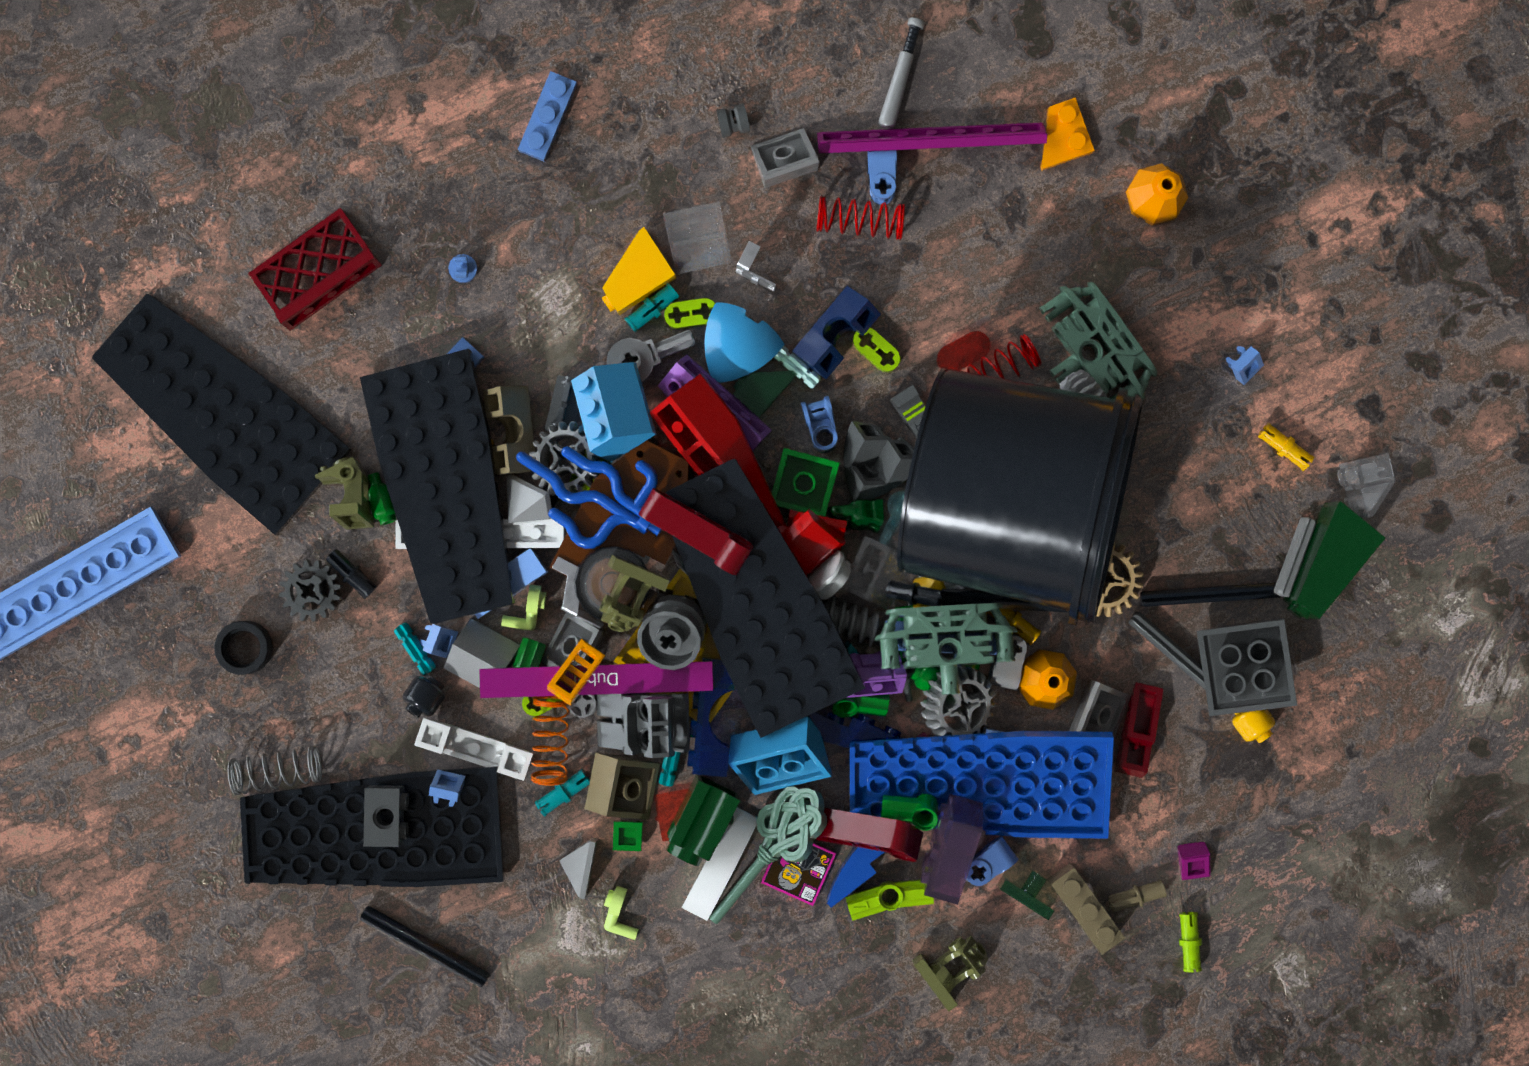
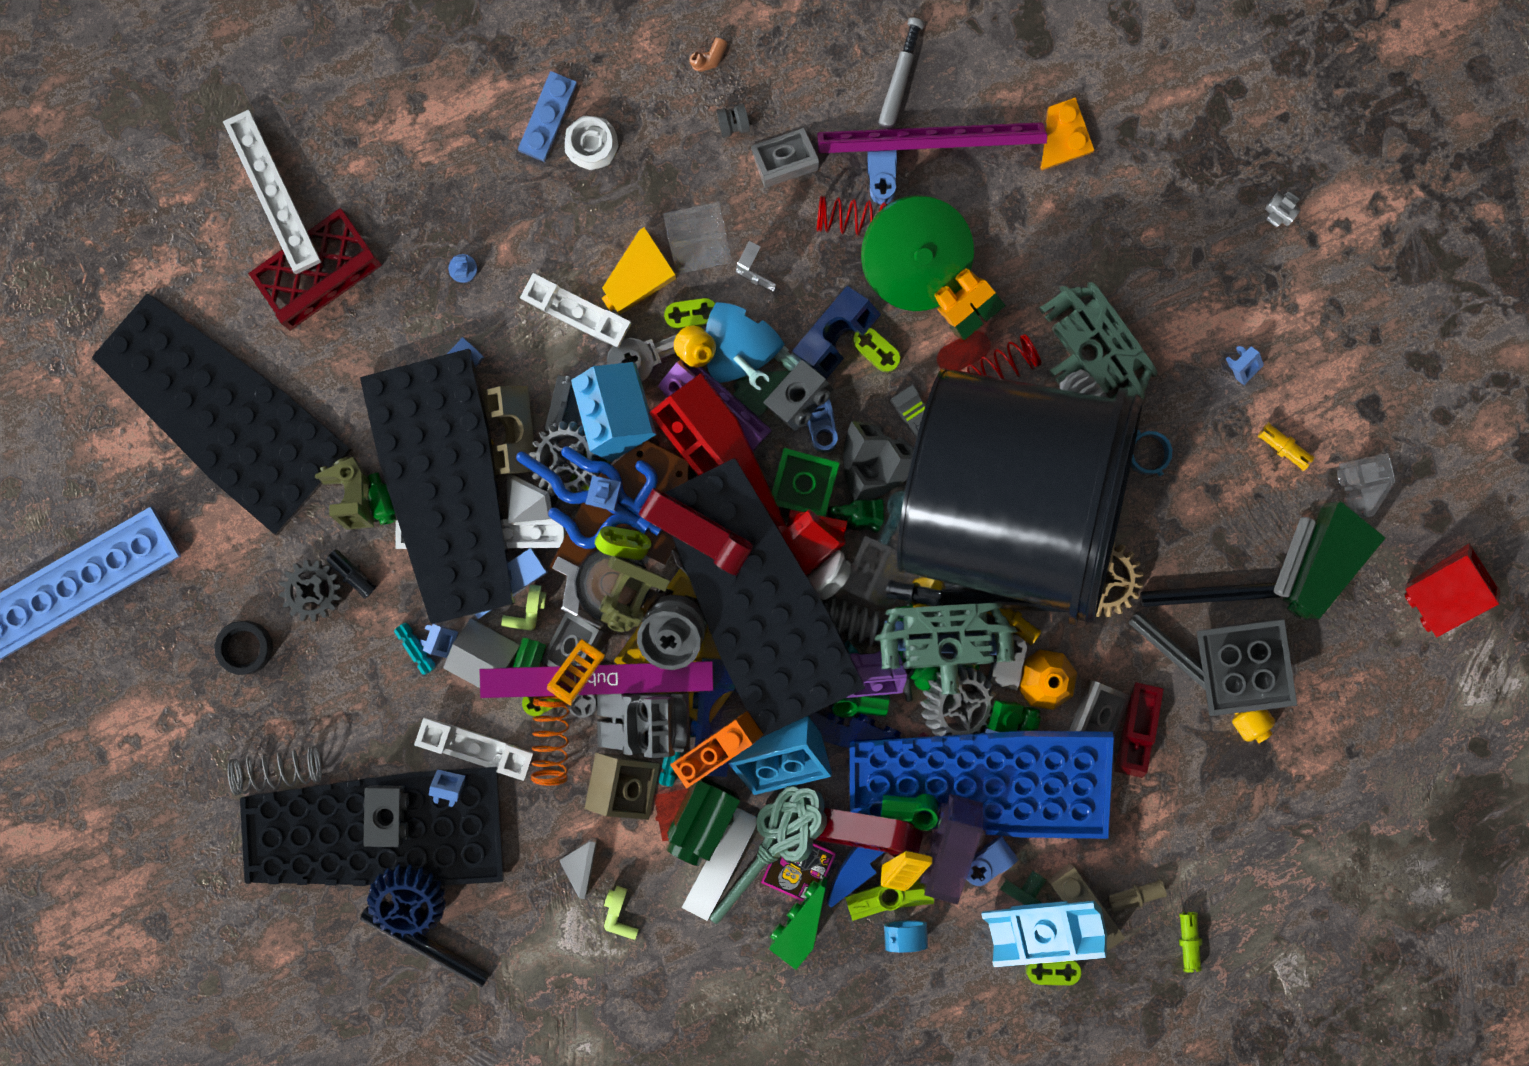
(272, 192): none -> white plate
(408, 892): none -> dark blue gear
(423, 696): black head -> none
(562, 793): teal pin -> none
(575, 311): none -> white slope
(591, 142): none -> white hat
(603, 493): none -> medium blue tile
(622, 543): none -> lime beam
(627, 835): green plate -> none
(651, 307): teal pin -> none
(692, 345): none -> yellow head
(711, 59): none -> nougat arm
(717, 749): none -> orange slope
(750, 371): none -> light aqua hand
(798, 935): none -> green slope
(799, 381): none -> dark grey brick
(904, 870): none -> yellow slope
(906, 936): none -> dark azure piece
(916, 251): none -> green dish
(940, 979): olive tile -> none
(969, 305): none -> light orange hips
(1013, 716): none -> green plate
(1047, 933): none -> piece
(1053, 977): none -> lime beam
(1157, 194): light orange cone -> none
(1167, 453): none -> dark azure piece
(1194, 860): magenta slope -> none
(1282, 209): none -> light grey gear
(1452, 591): none -> red slope

